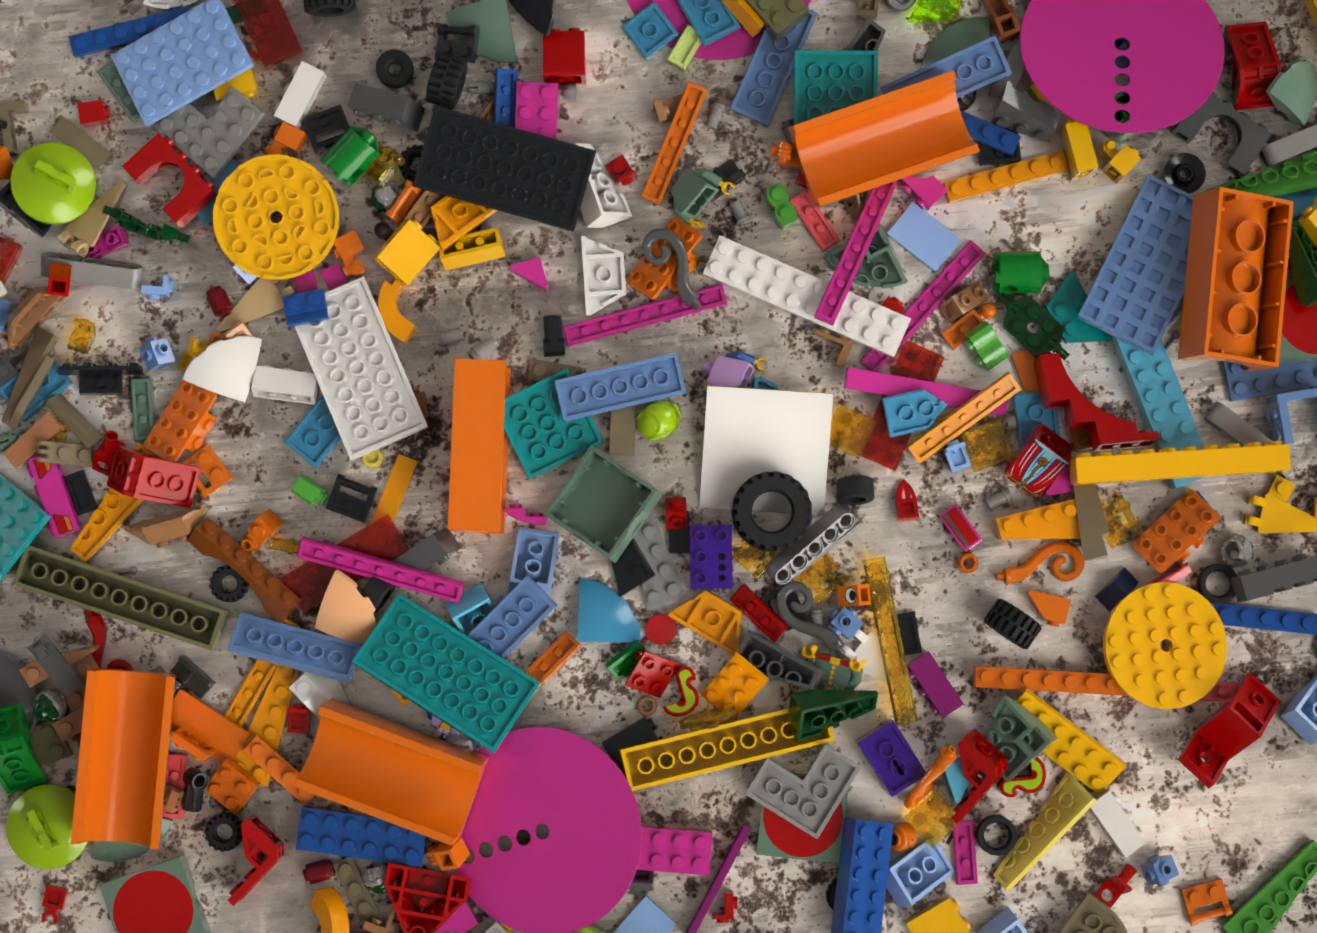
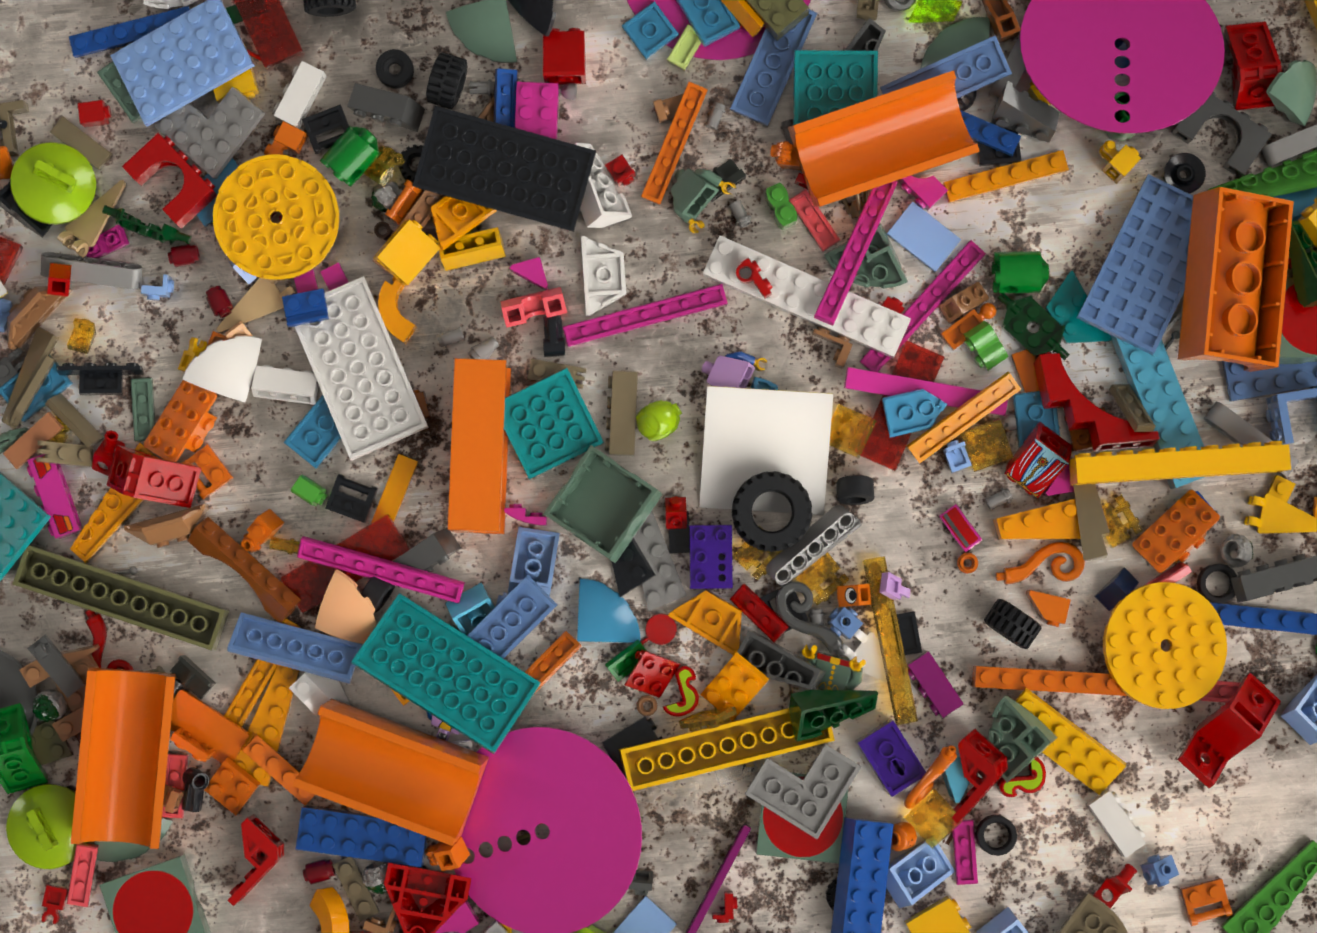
(81, 492): black tile -> none
(82, 874): none -> coral tile
(157, 353): medium blue brick -> none
(184, 255): none -> dark red brick
(211, 832): black tyre -> none
(219, 592): black tyre -> none
(298, 719): red bracket -> none
(348, 248): orange brick -> none
(373, 459): light yellow tile -> none
(459, 48): black plate -> none
(521, 308): none -> coral arch
(620, 387): medium blue plate -> none
(651, 278): orange bracket -> none
(675, 850): dark pink brick -> none
(684, 288): dark grey plant -> none
(762, 284): none -> red plate
(892, 587): none -> lavender plate
(906, 503): red plate -> none
(1056, 817): light yellow wing -> none
(1078, 149): yellow brick -> none
(1132, 408): none -> dark tan tile

